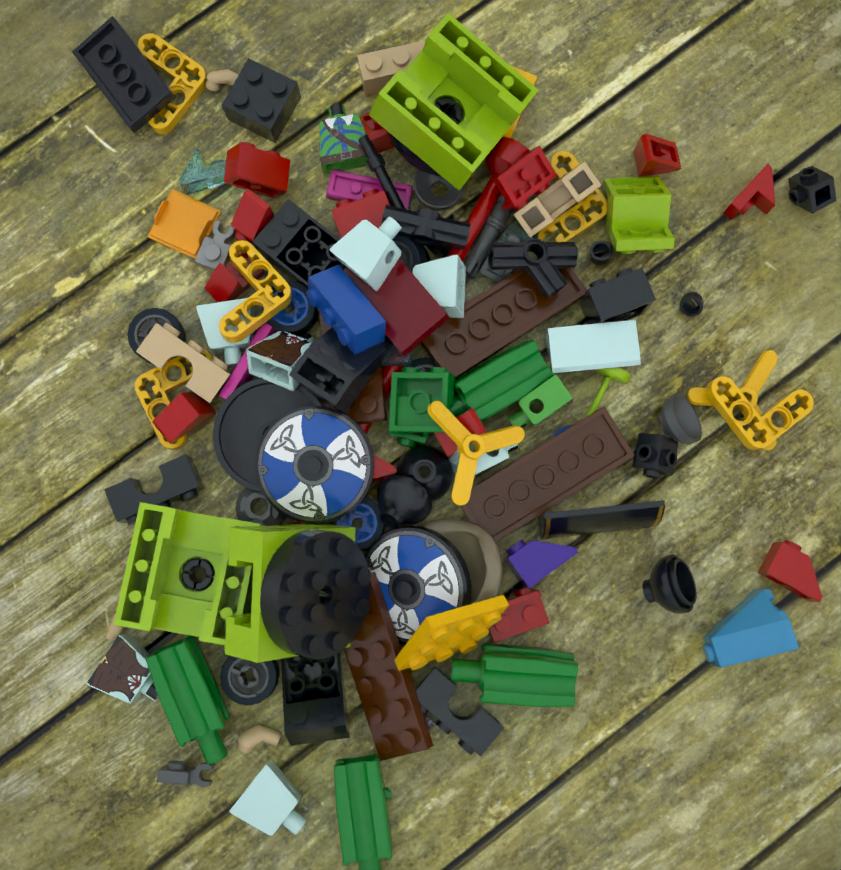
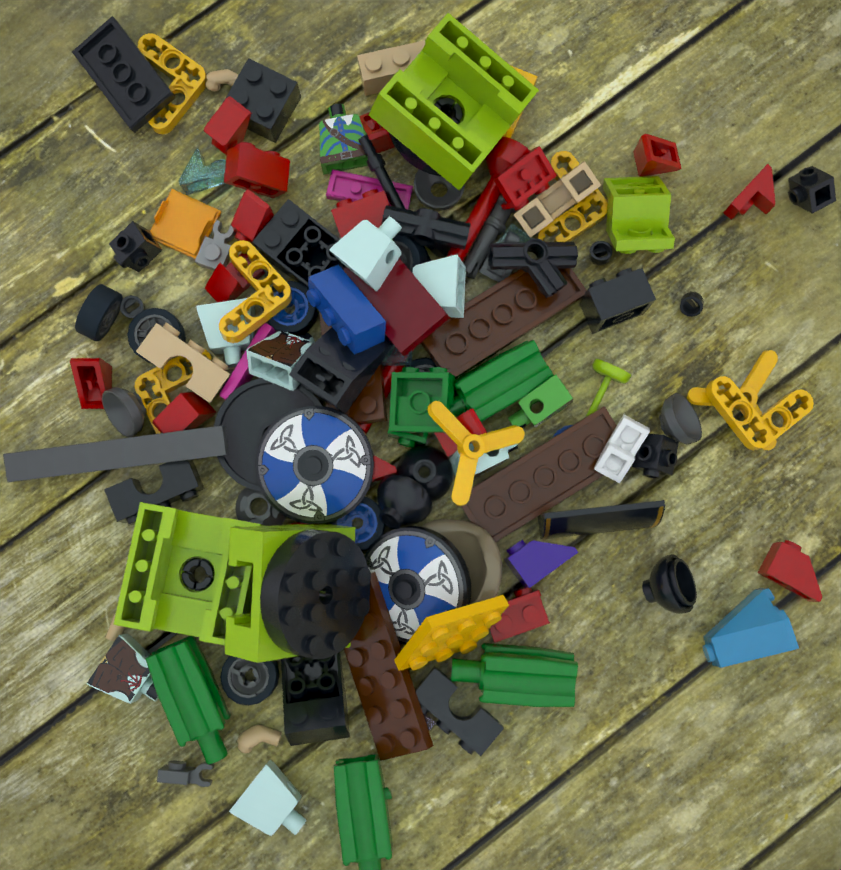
(91, 379): none -> red slope
(98, 312): none -> black wheel
(117, 453): none -> dark grey tile
(124, 410): none -> dark grey piece
(129, 301): none -> black hinge
(135, 247): none -> black brick
(228, 125): none -> red slope
(593, 346): light aqua slope -> none
(621, 448): none -> white slope

